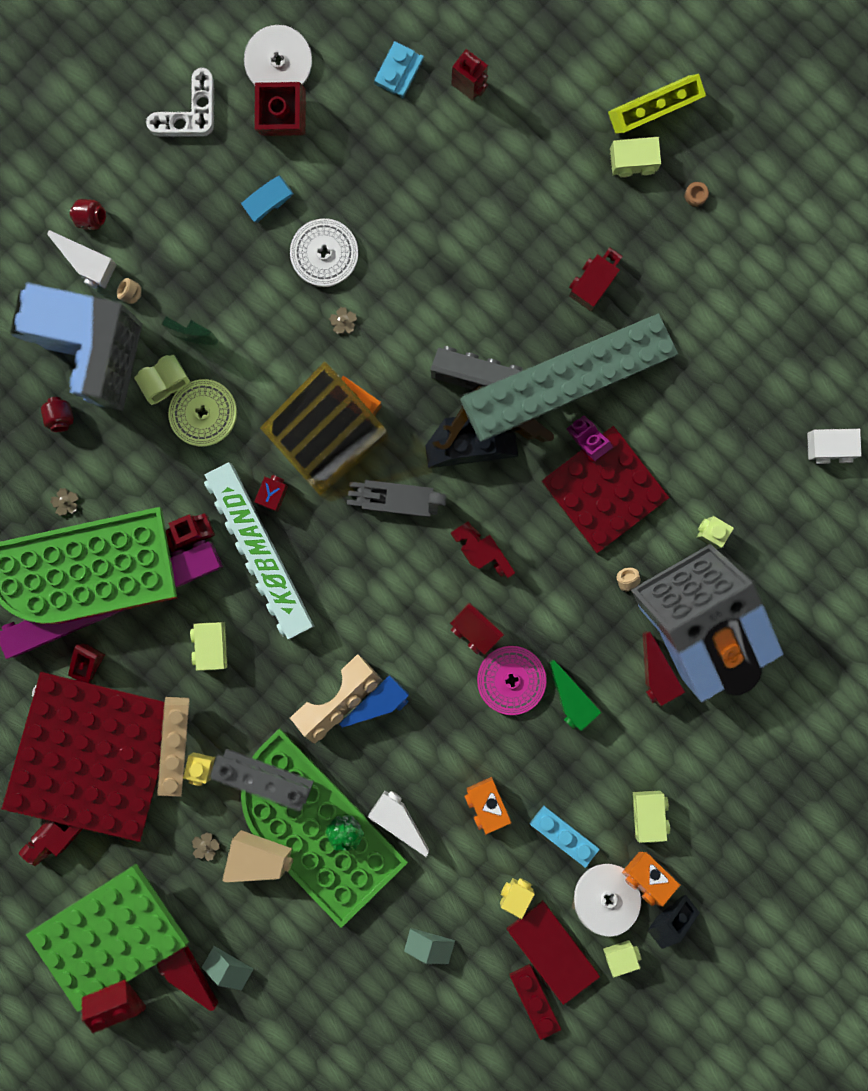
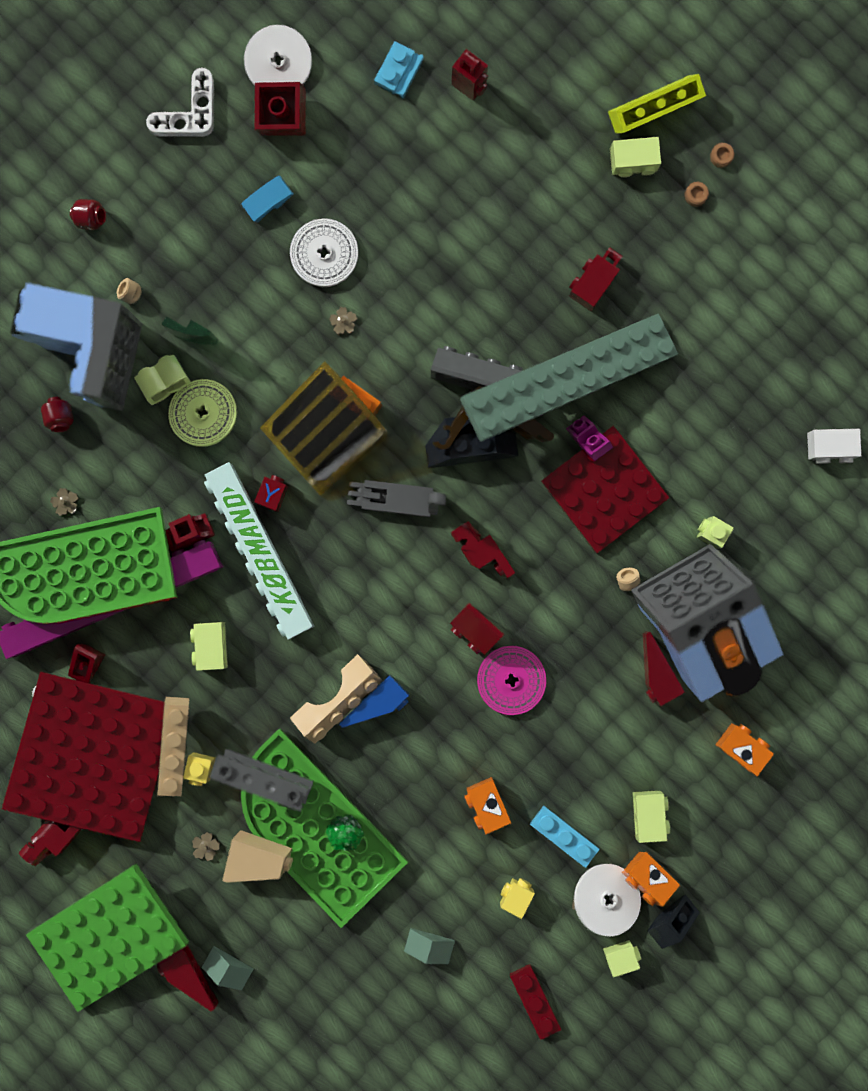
(88, 263): white slope -> none
(110, 1006): dark red slope -> none
(395, 818): white slope -> none
(553, 952): dark red tile -> none
(574, 702): green slope -> none
(722, 155): none -> medium nougat tile
(745, 749): none -> orange brick

